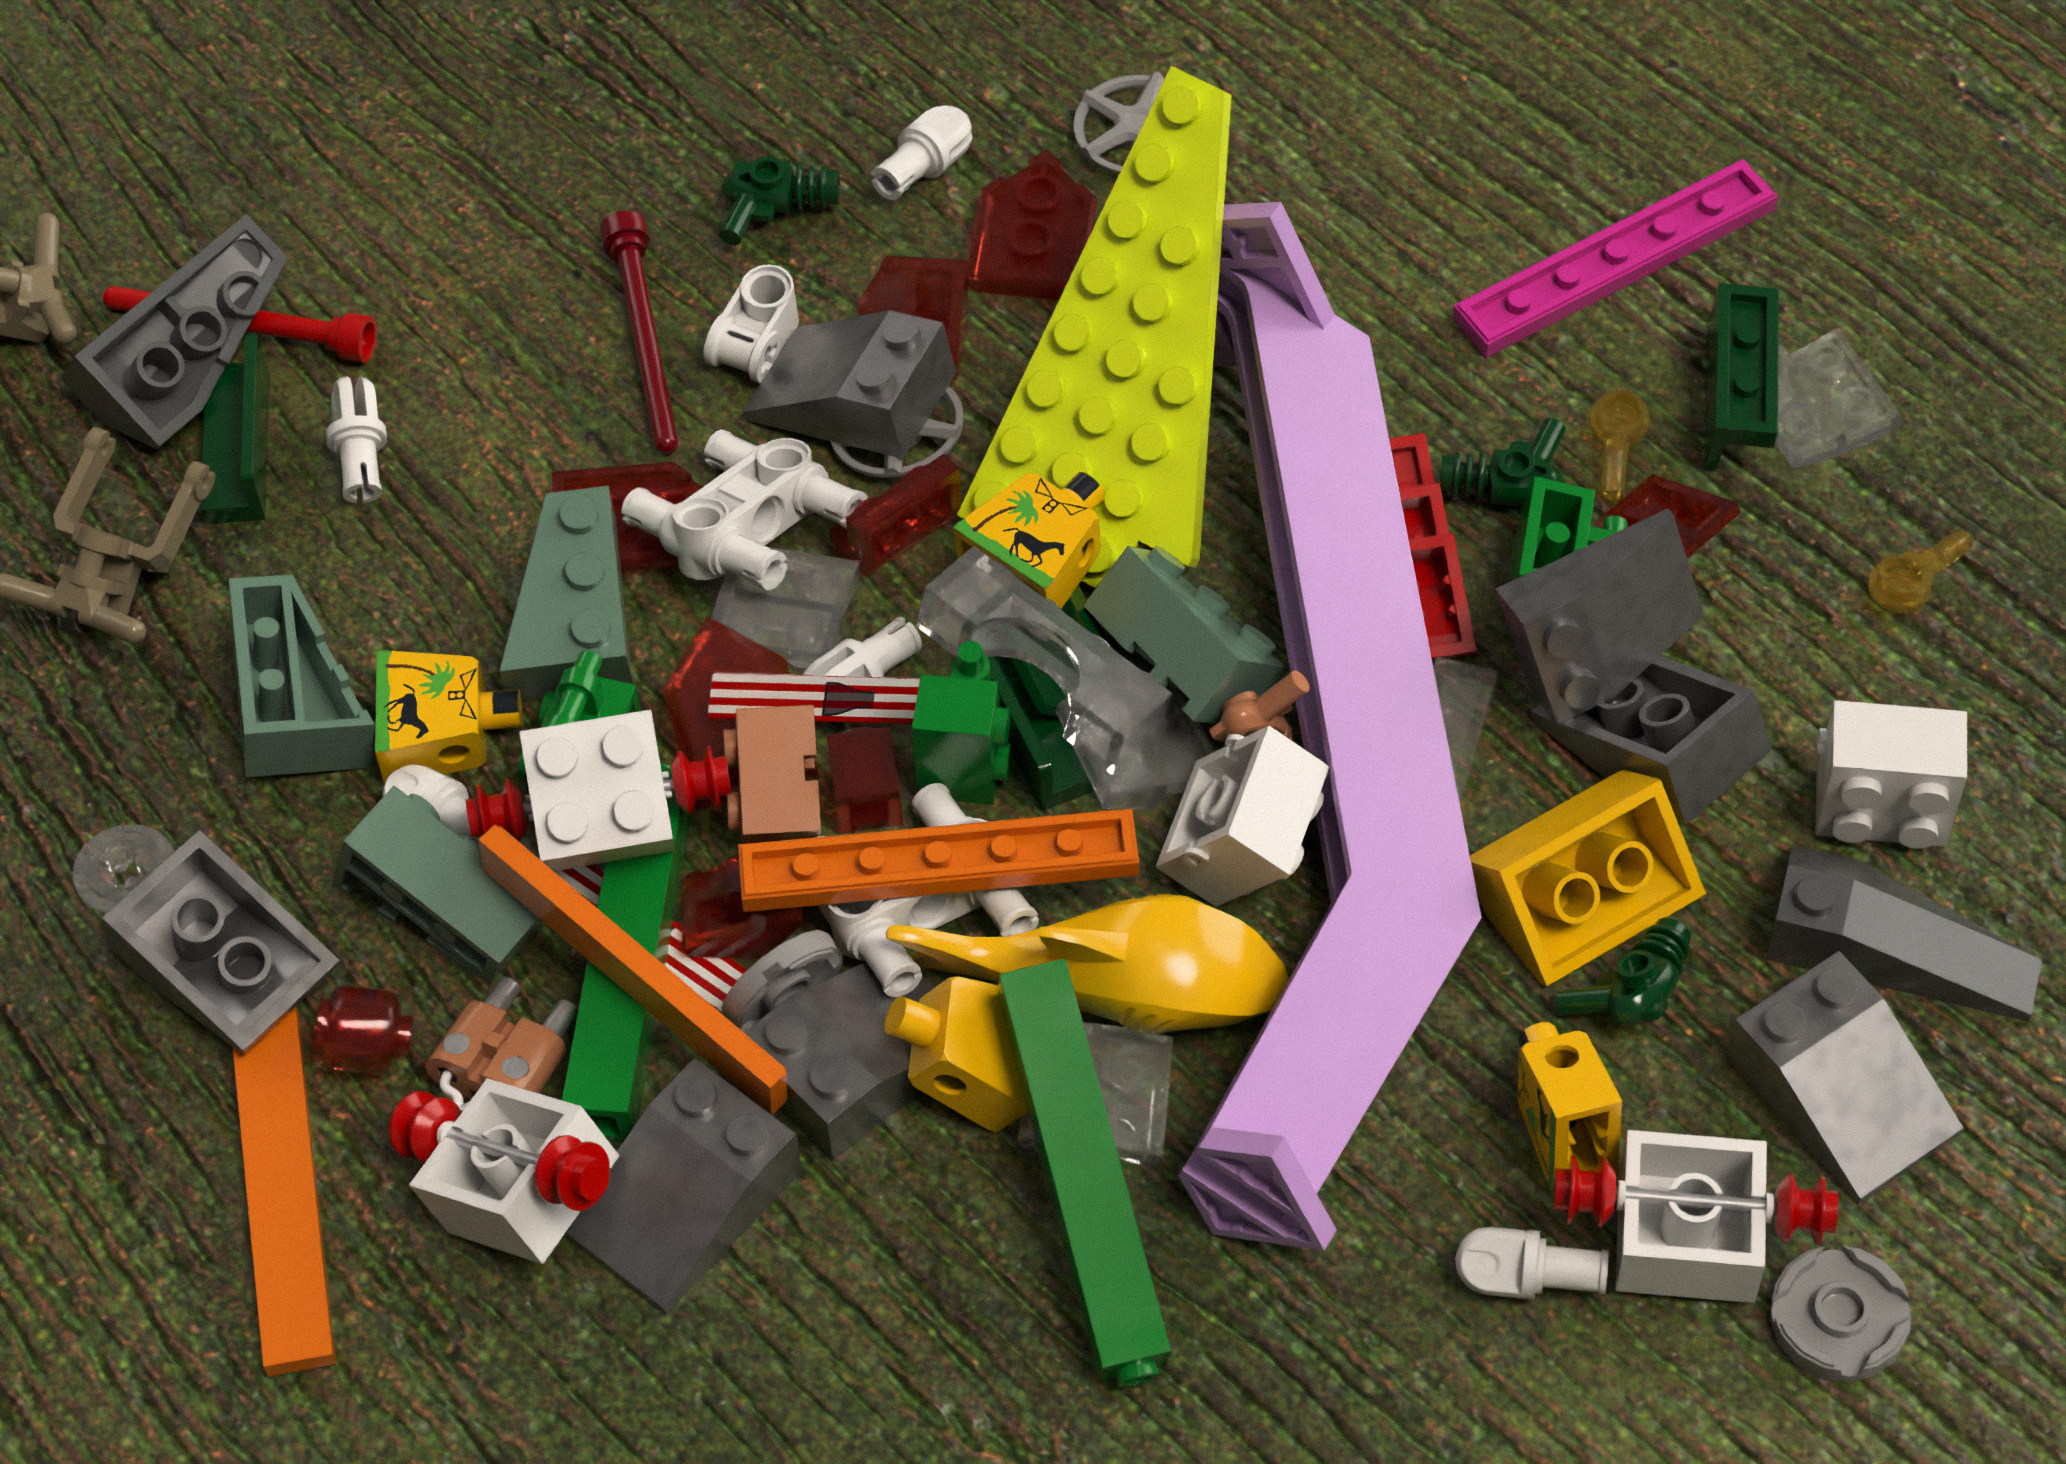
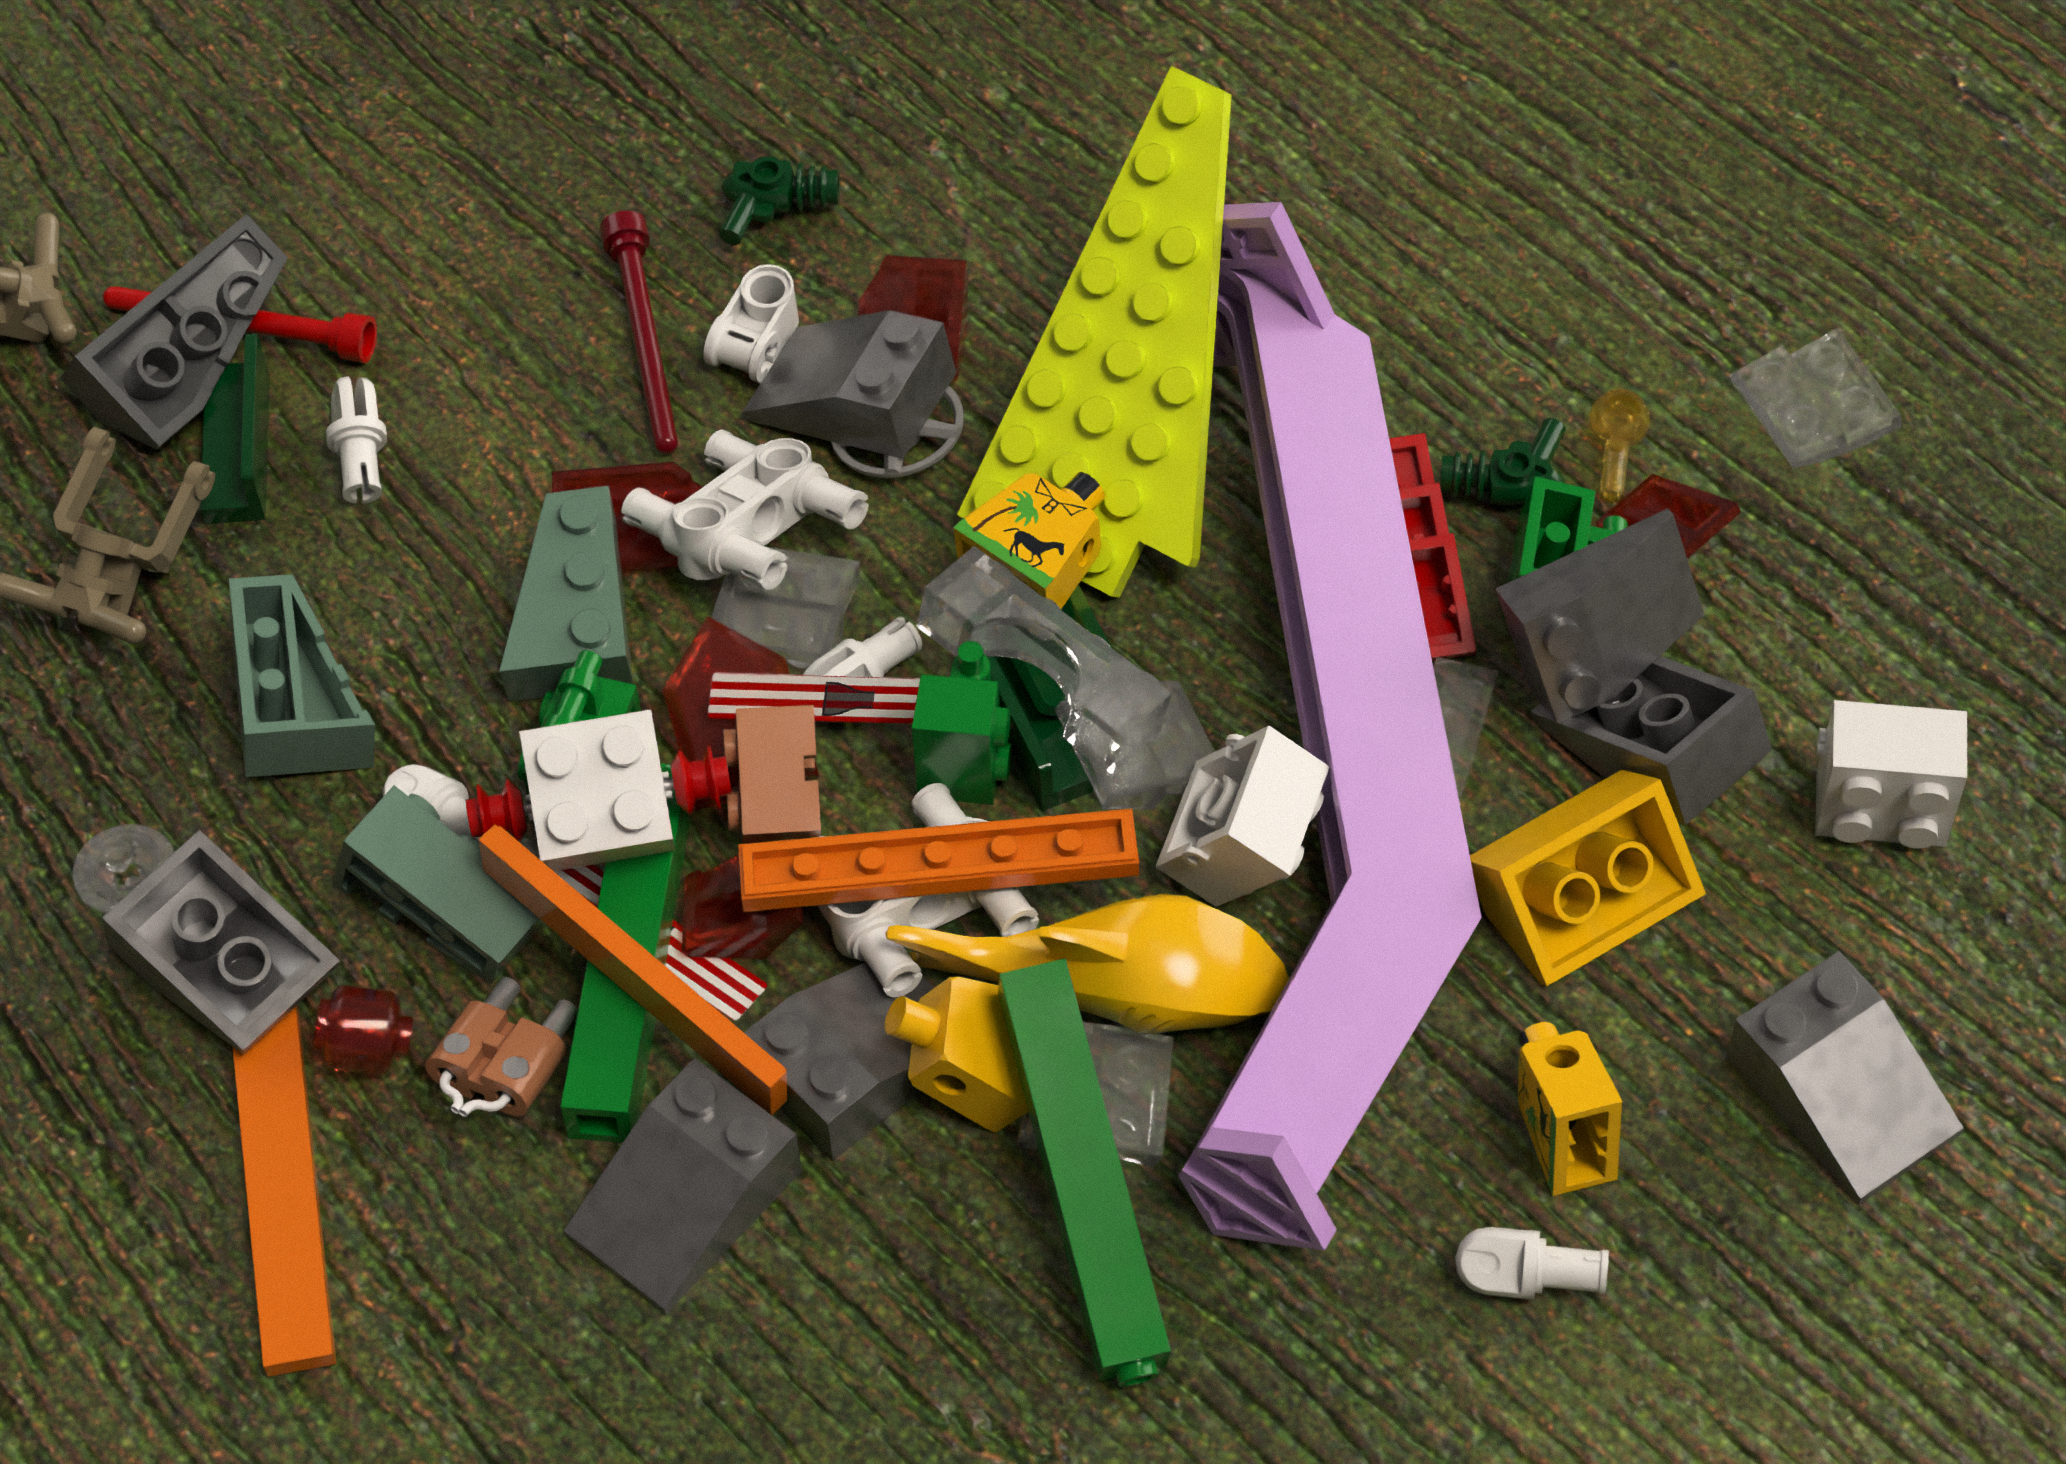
(436, 711): yellow torso -> none
(506, 1166): white brick -> none
(779, 974): light grey tile -> none
(864, 779): clear red brick -> none
(901, 515): clear red bracket -> none
(924, 150): white arm -> none
(1030, 231): clear red tile -> none
(1126, 119): light grey wheel -> none
(1182, 632): sand green wedge -> none
(1251, 713): nougat piece -> none
(1614, 258): dark pink tile -> none
(1641, 980): dark green piece -> none
(1693, 1213): white brick -> none
(1741, 370): dark green panel -> none
(1840, 1313): light grey tile -> none
(1896, 937): dark grey wedge -> none
(1904, 580): clear yellow plate -> none

